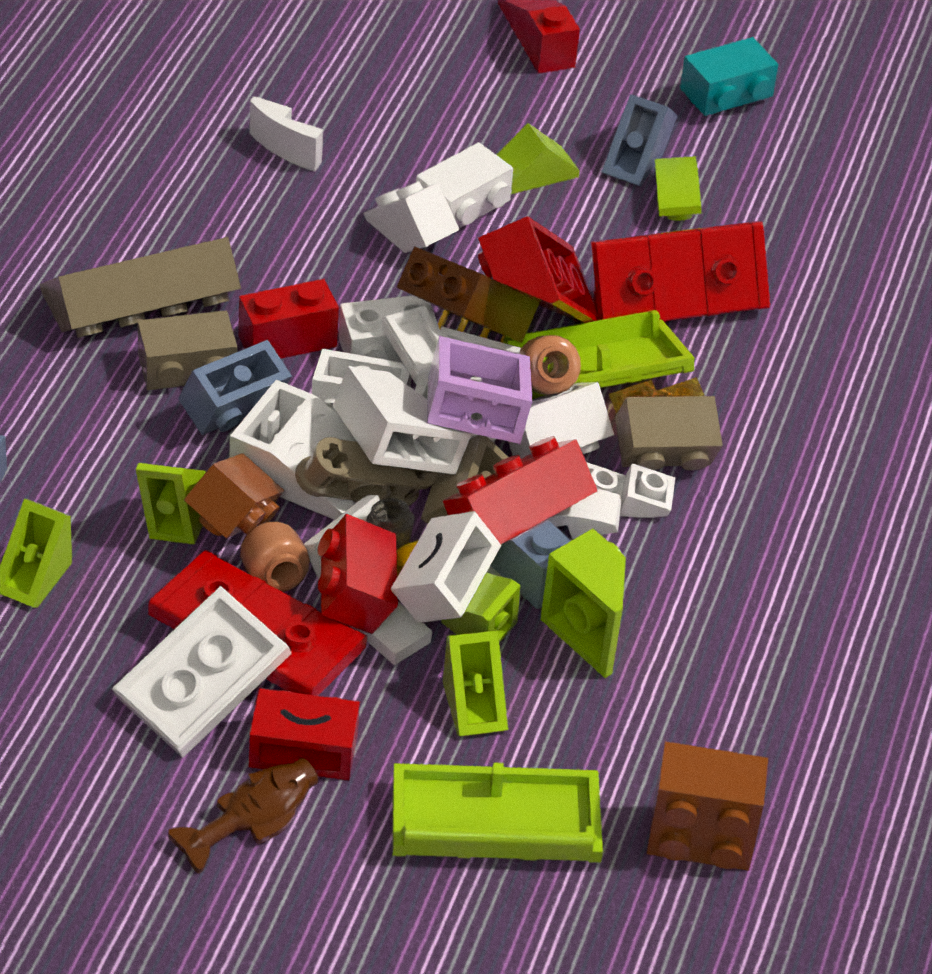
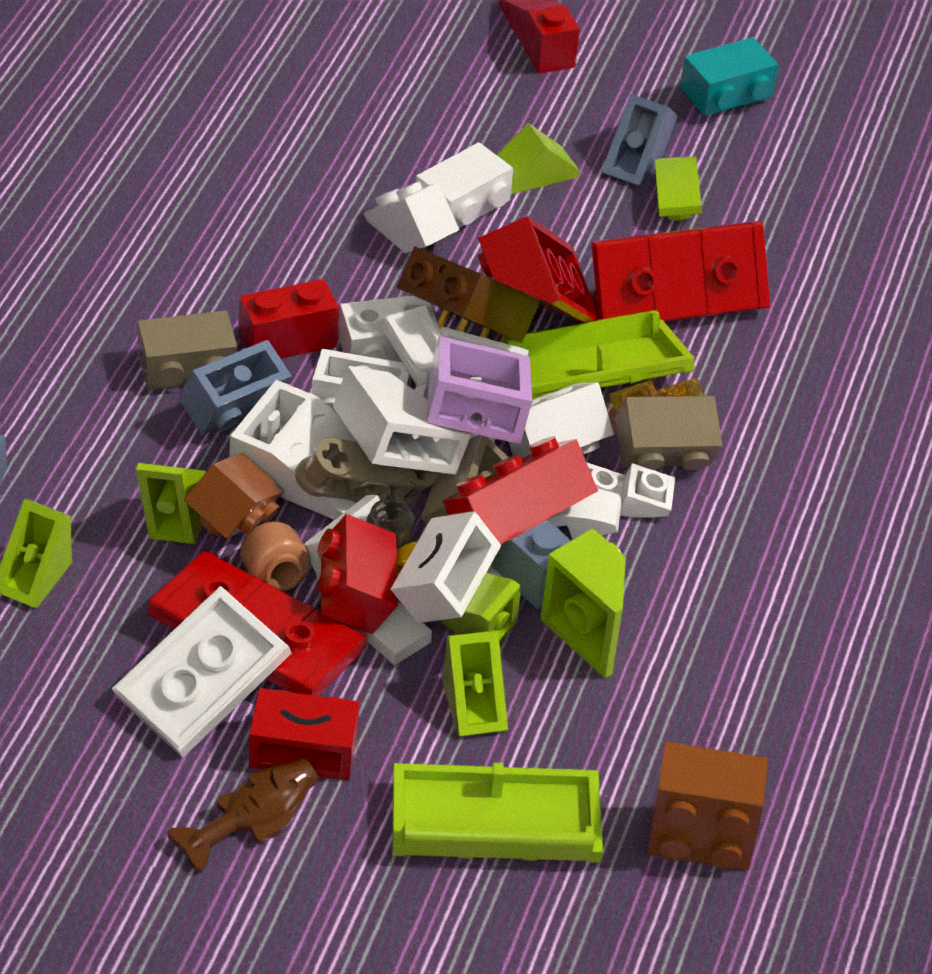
(142, 285): dark tan slope -> none
(285, 137): white slope -> none
(562, 361): nougat head -> none

